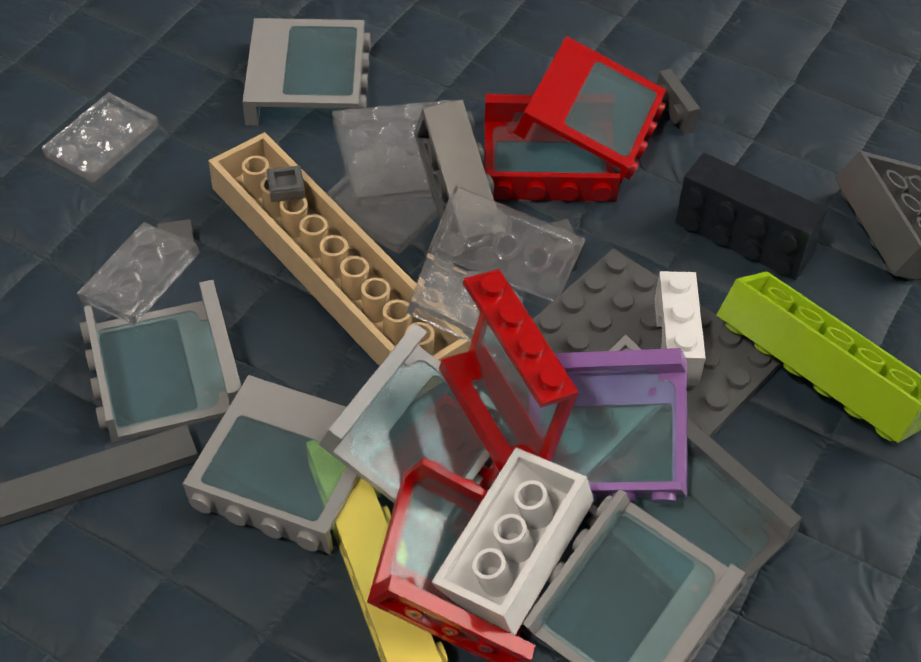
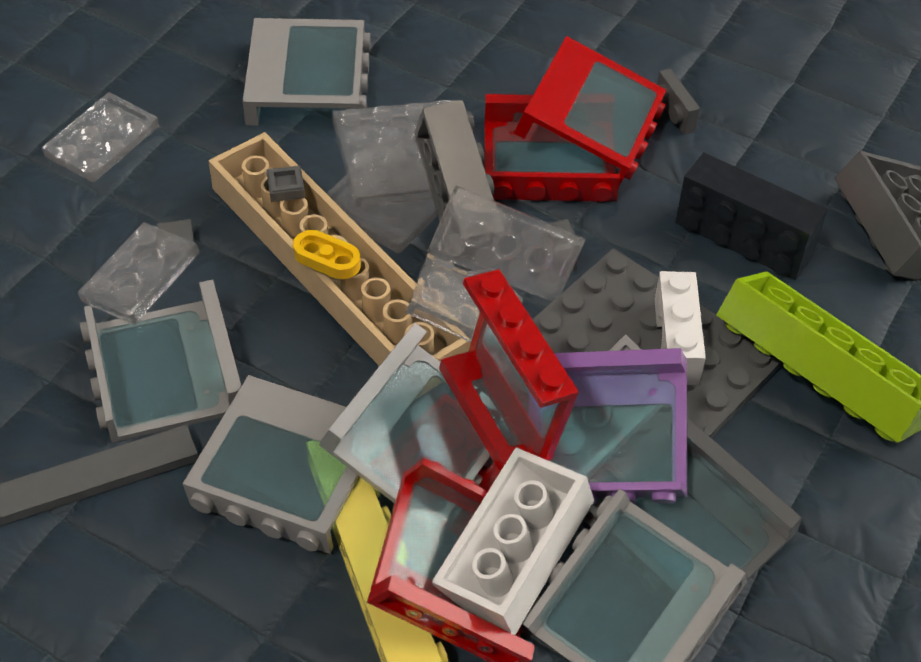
(331, 254): none -> yellow plate

